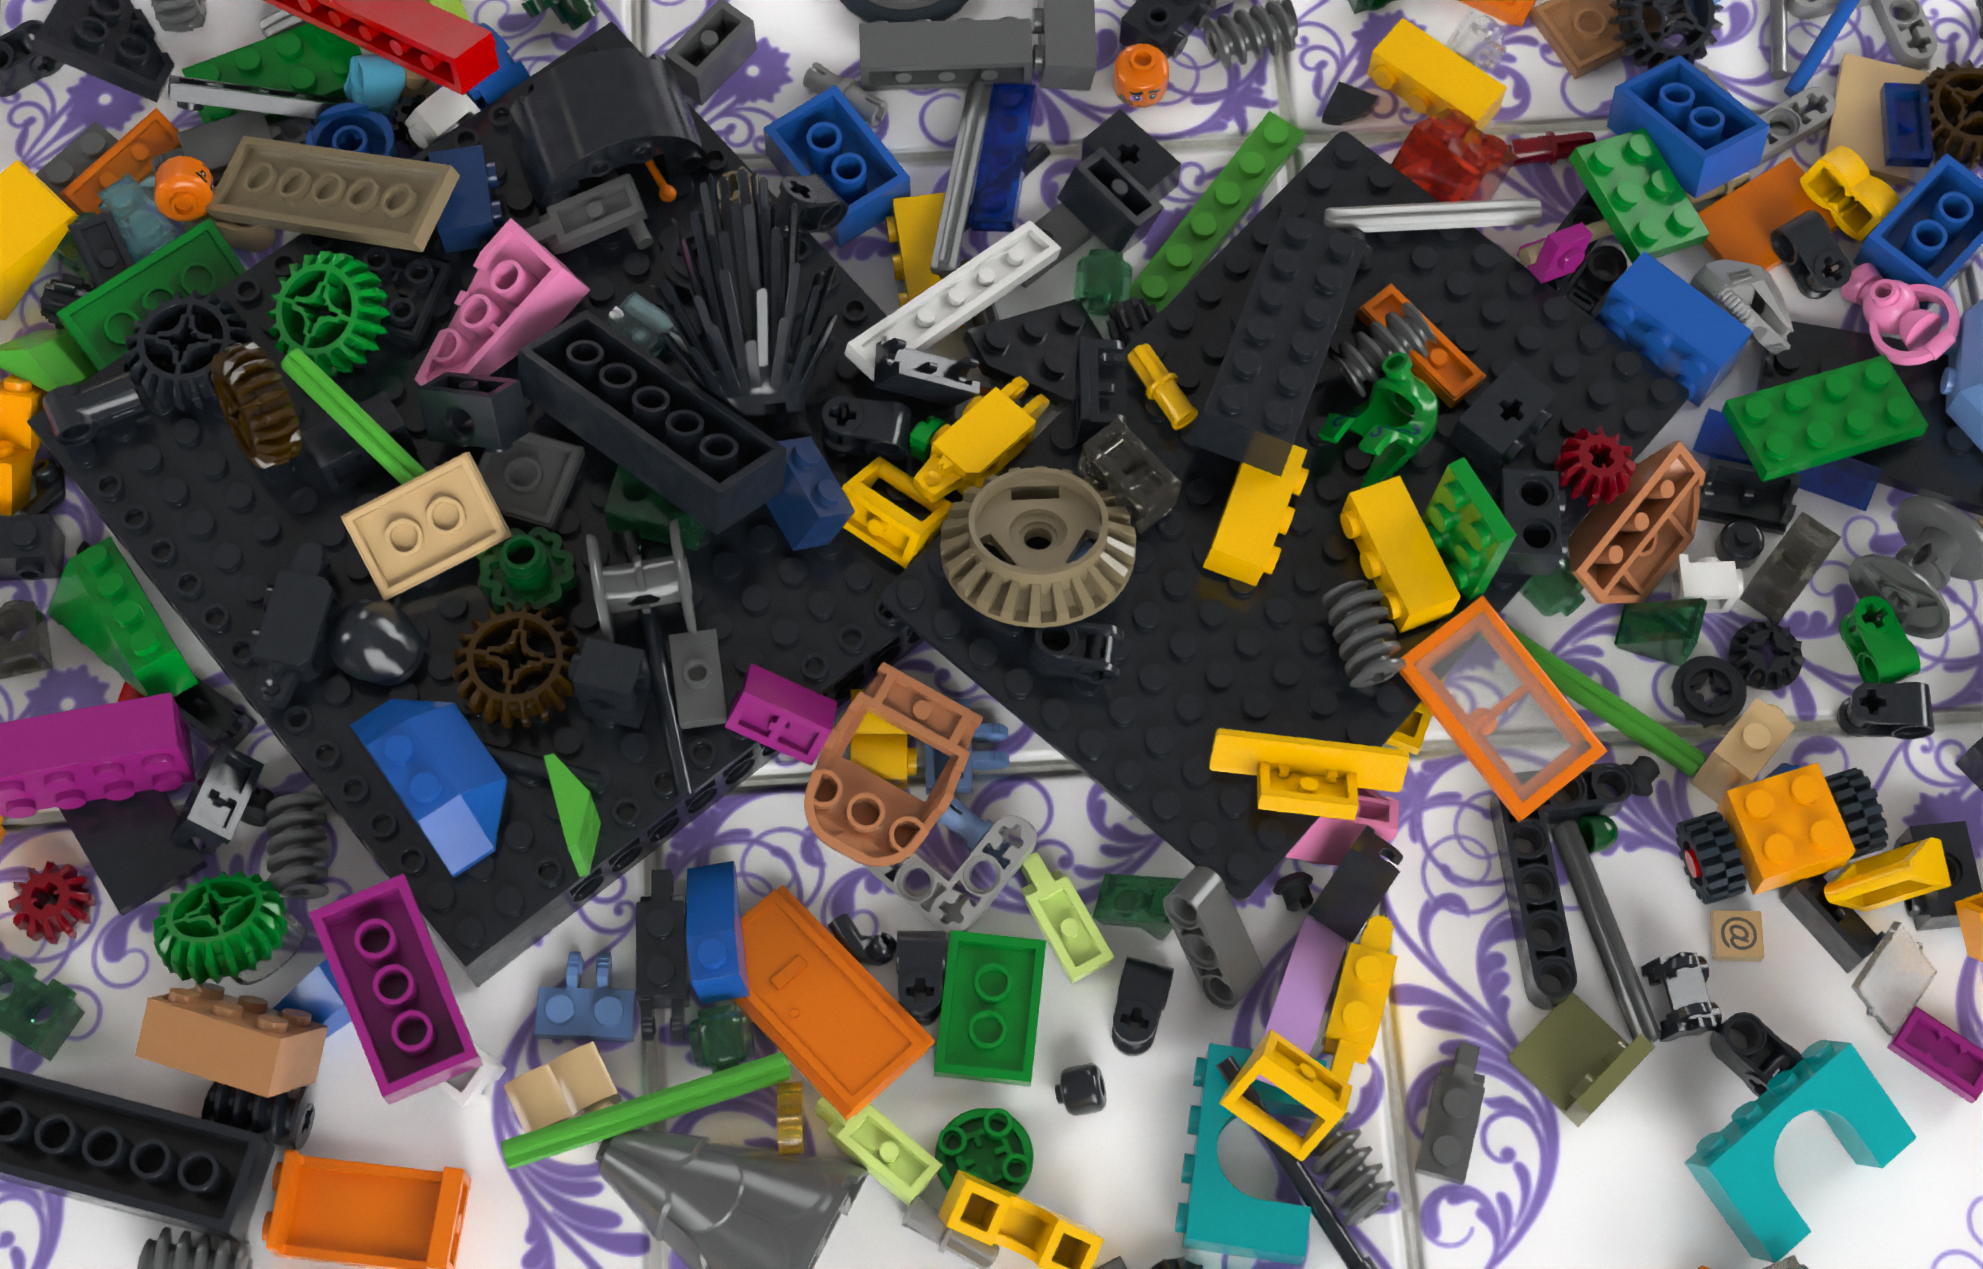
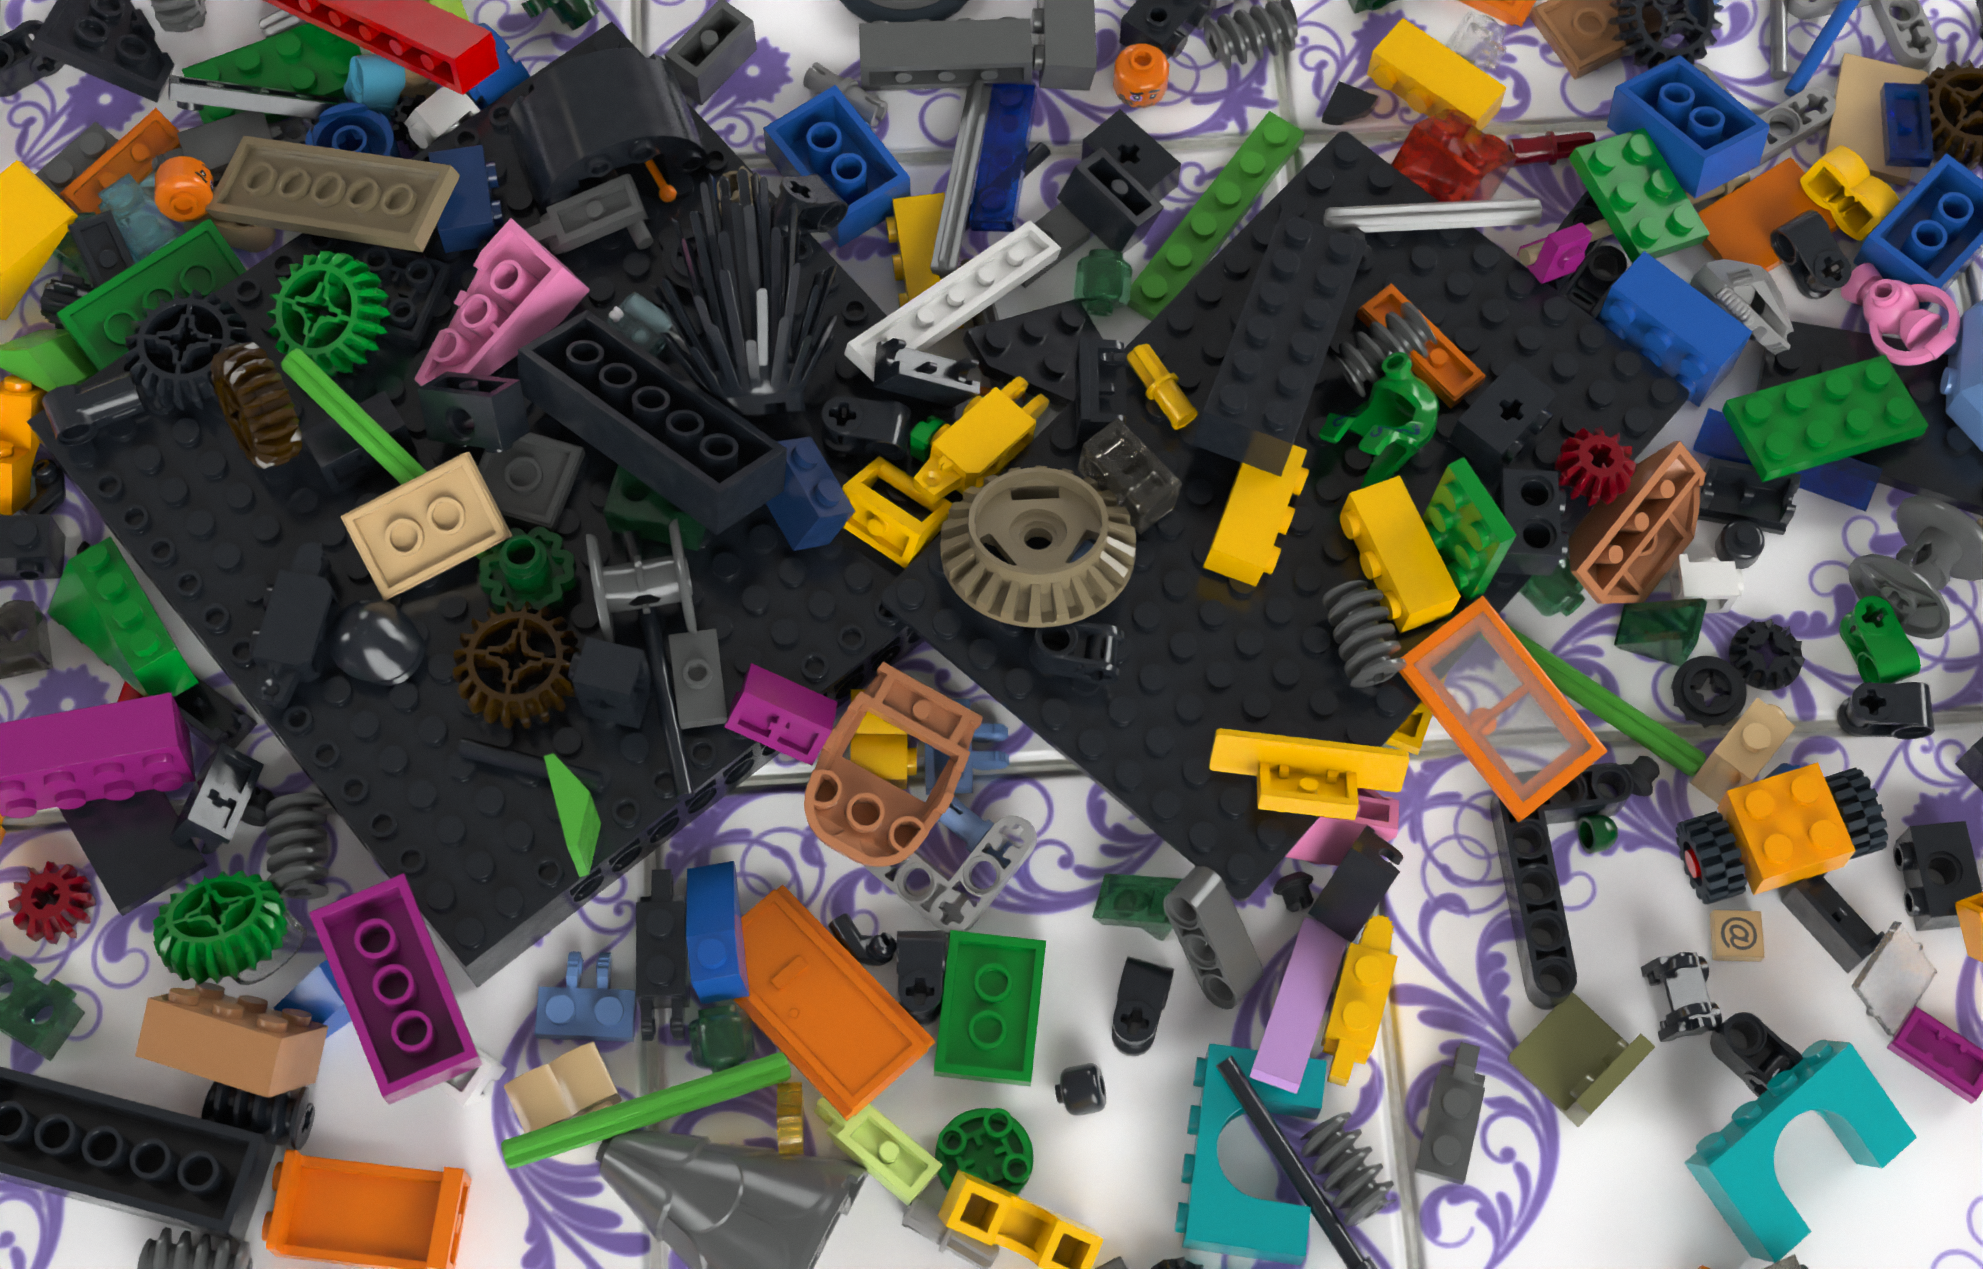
(438, 775): blue wedge -> none
(1064, 920): yellowish green hinge -> none
(1130, 319): black gear -> none
(1300, 1078): yellow tile -> none
(1605, 931): dark grey axle -> none
(1790, 567): clear smoke brick -> none
(1890, 877): yellow tile -> none

